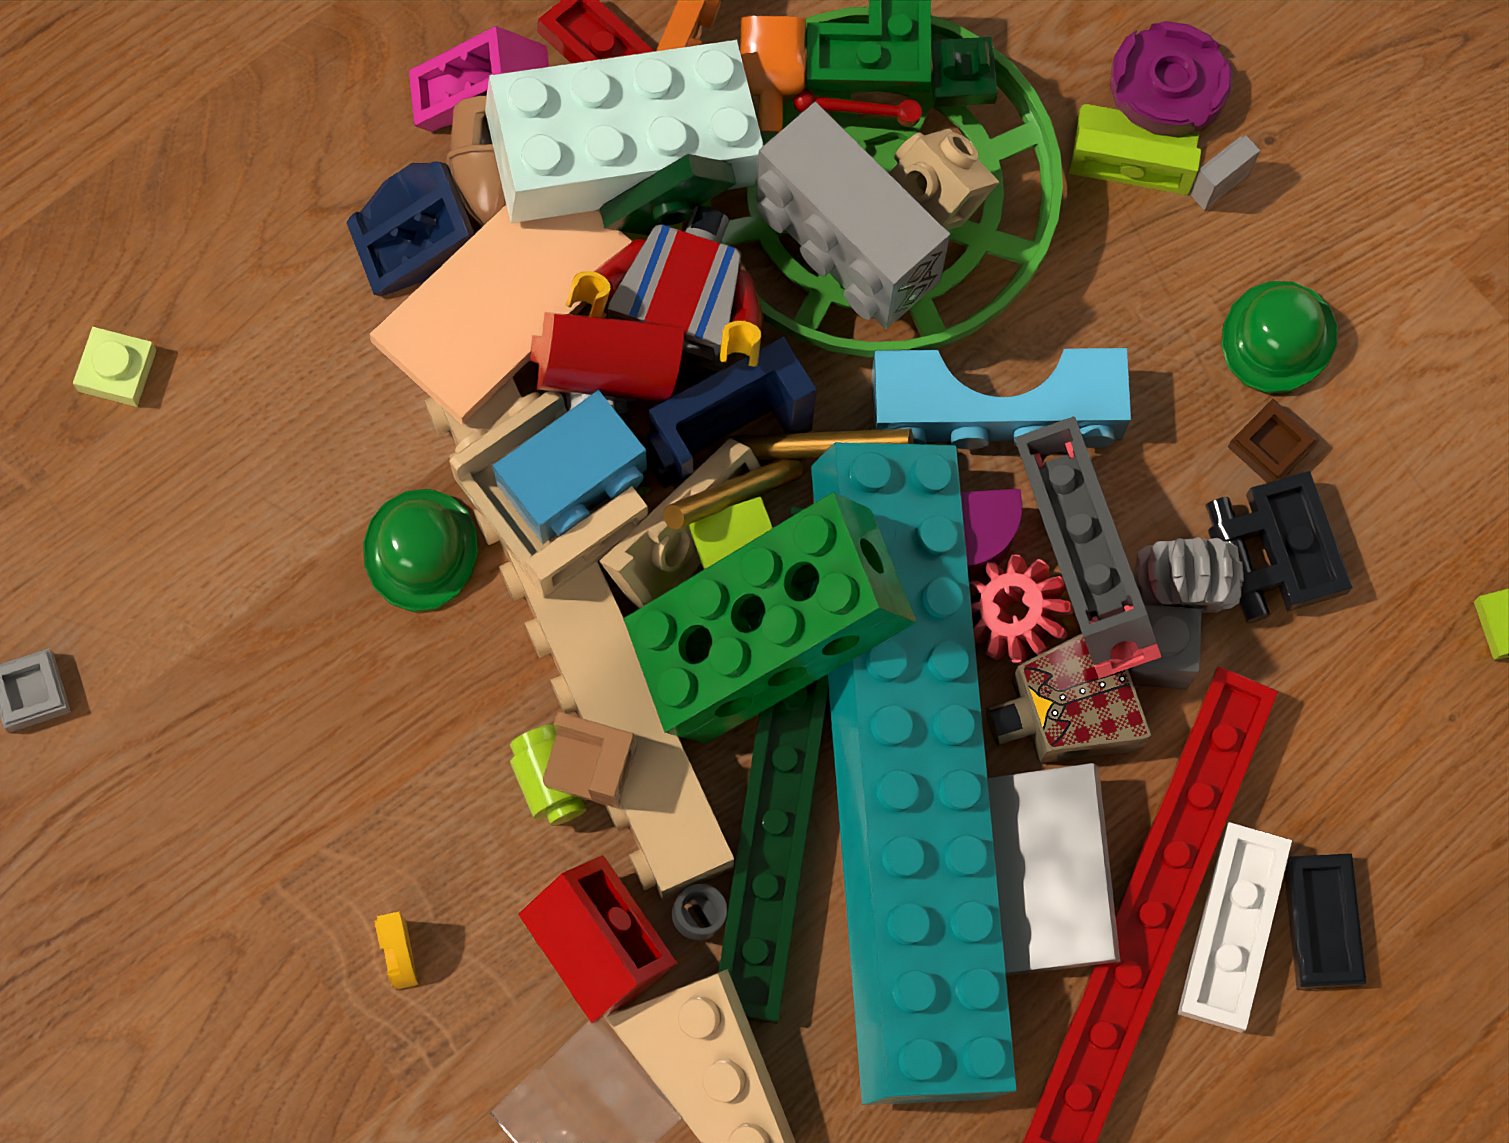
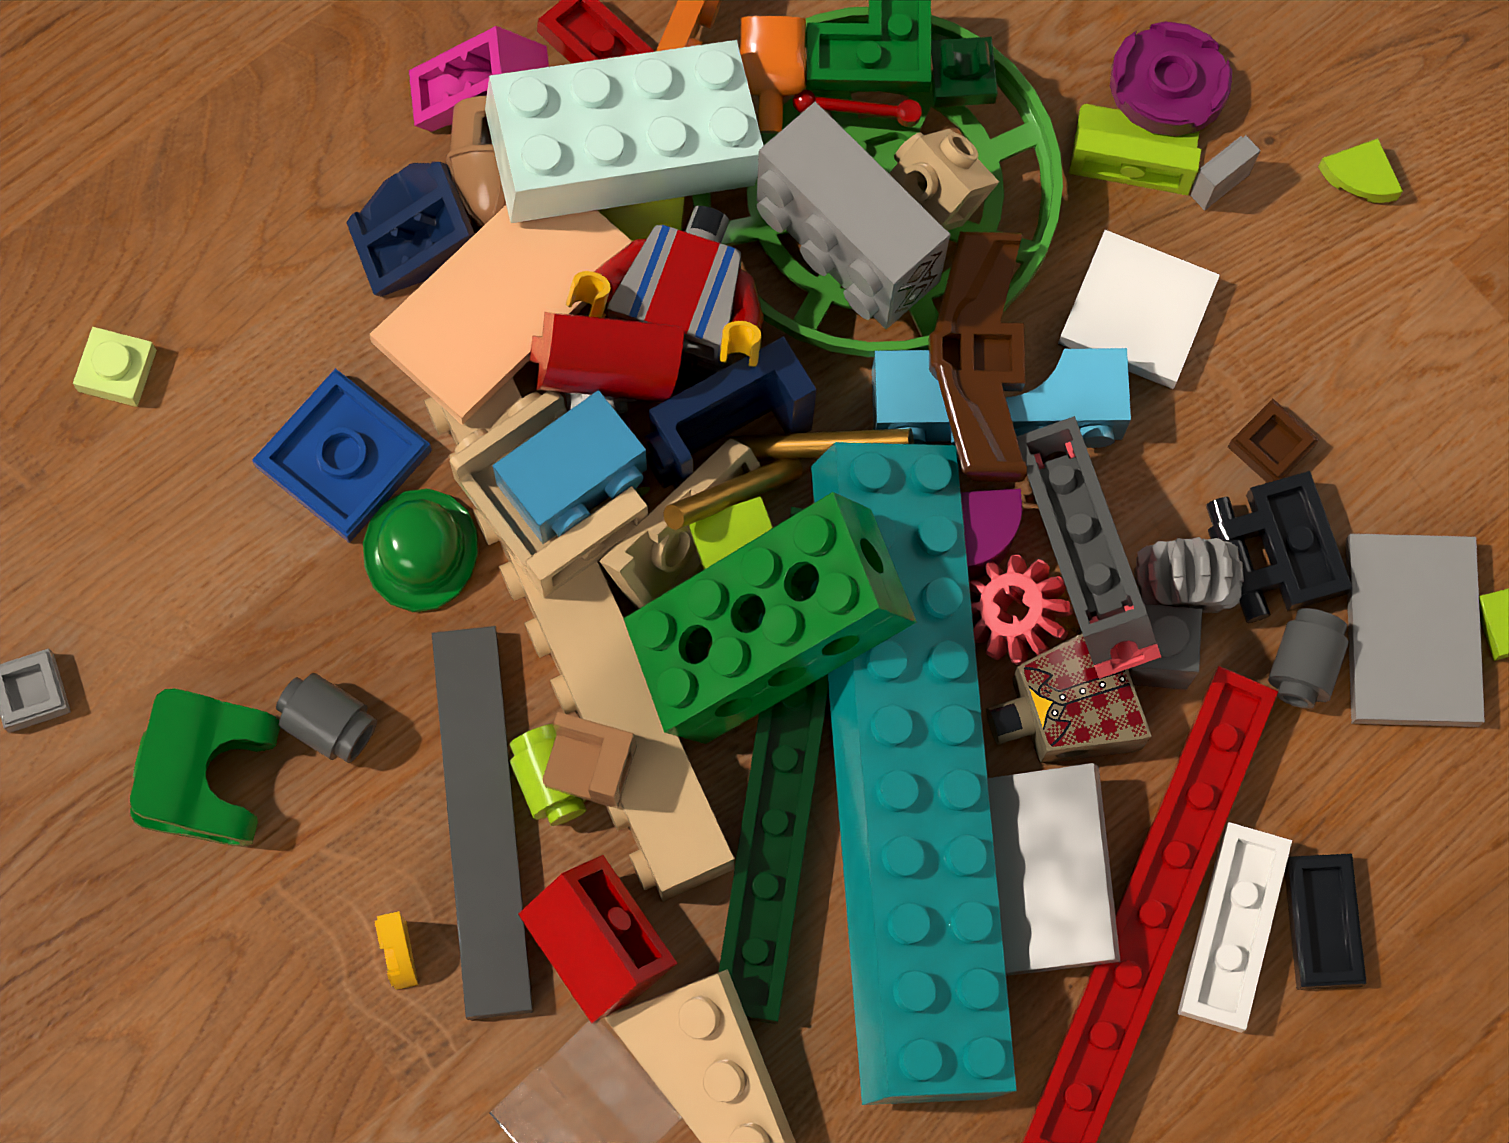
(172, 764): none -> green piece
(325, 717): none -> dark grey brick
(342, 455): none -> blue tile
(481, 823): none -> dark grey tile
(668, 195): dark green plate -> none
(709, 907): dark grey hinge -> none
(980, 357): none -> reddish brown plate
(1141, 304): none -> white tile
(1278, 336): green hat -> none
(1309, 658): none -> dark grey brick
(1363, 172): none -> lime tile
(1414, 630): none -> light grey tile

